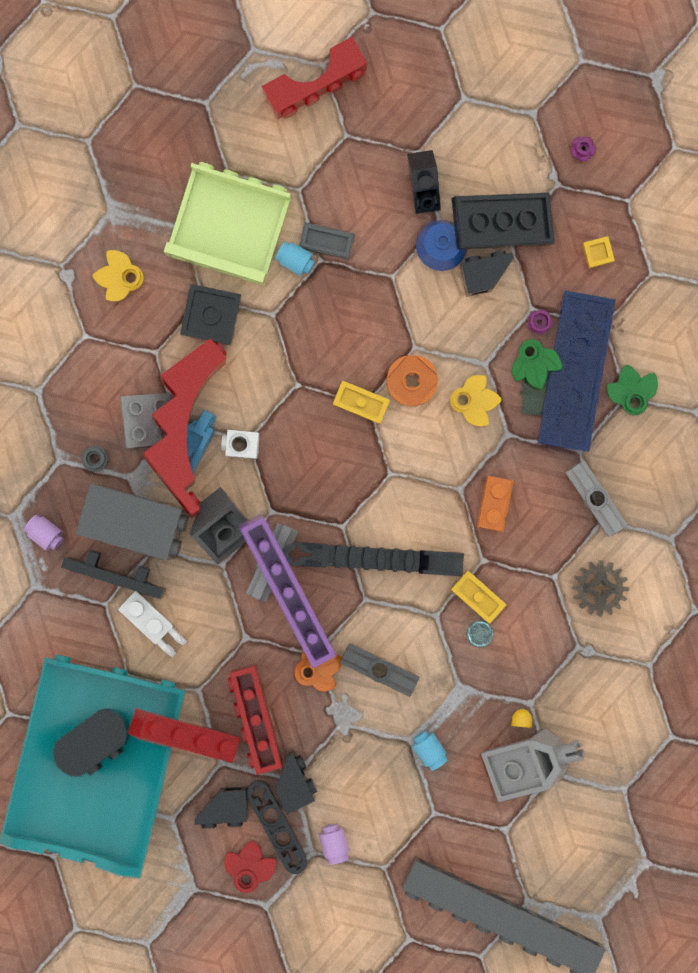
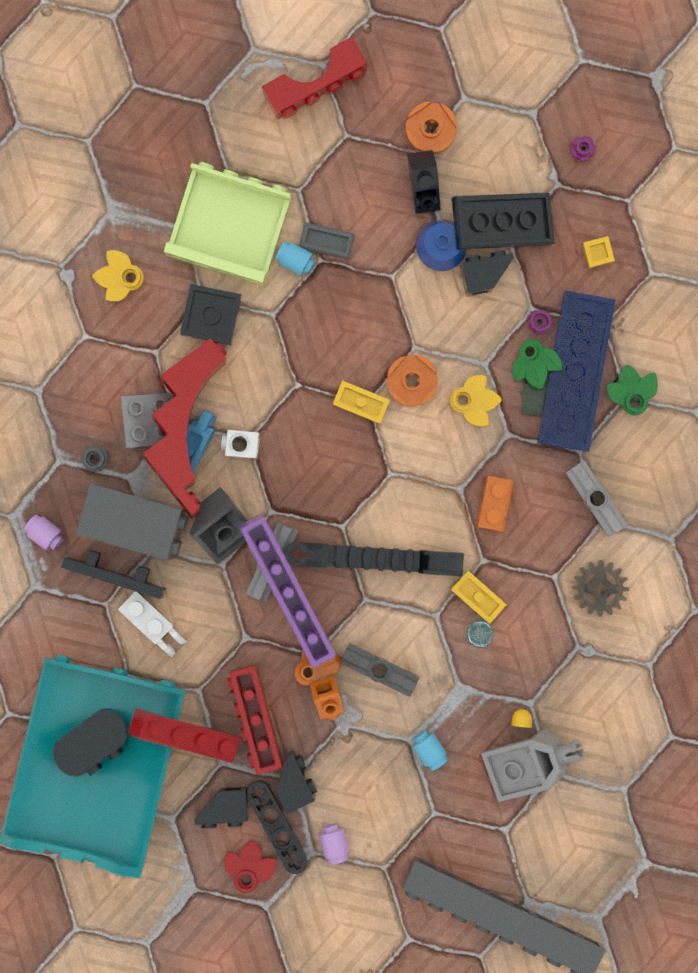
(330, 703): none -> orange brick
(433, 114): none -> orange plate

